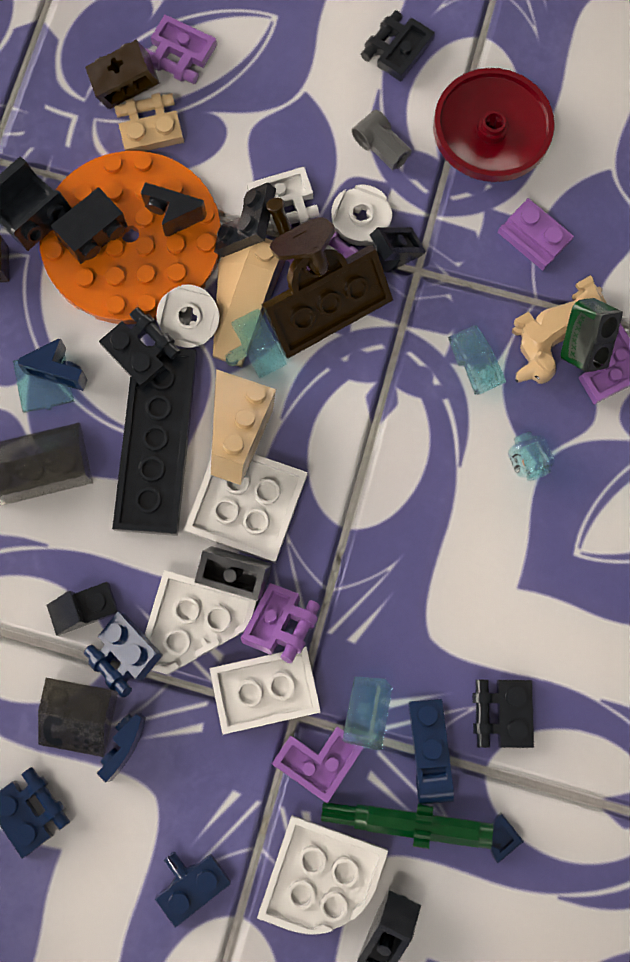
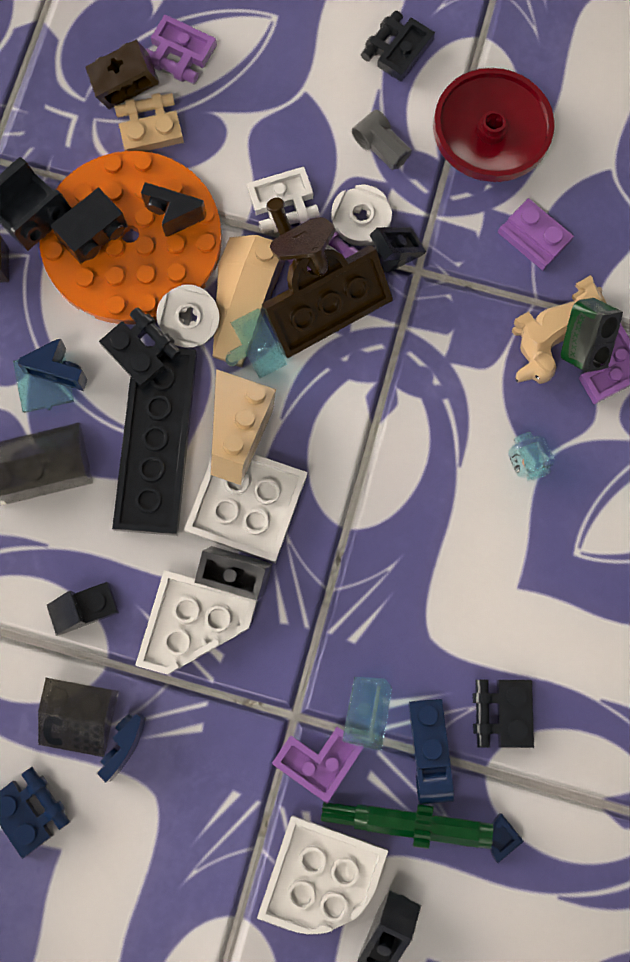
(130, 647): plate -> none
(190, 887): dark blue plate -> none
(252, 224): black plate -> none
(263, 691): white plate -> none
(271, 619): medium lavender plate -> none
(478, 359): clear light blue slope -> none

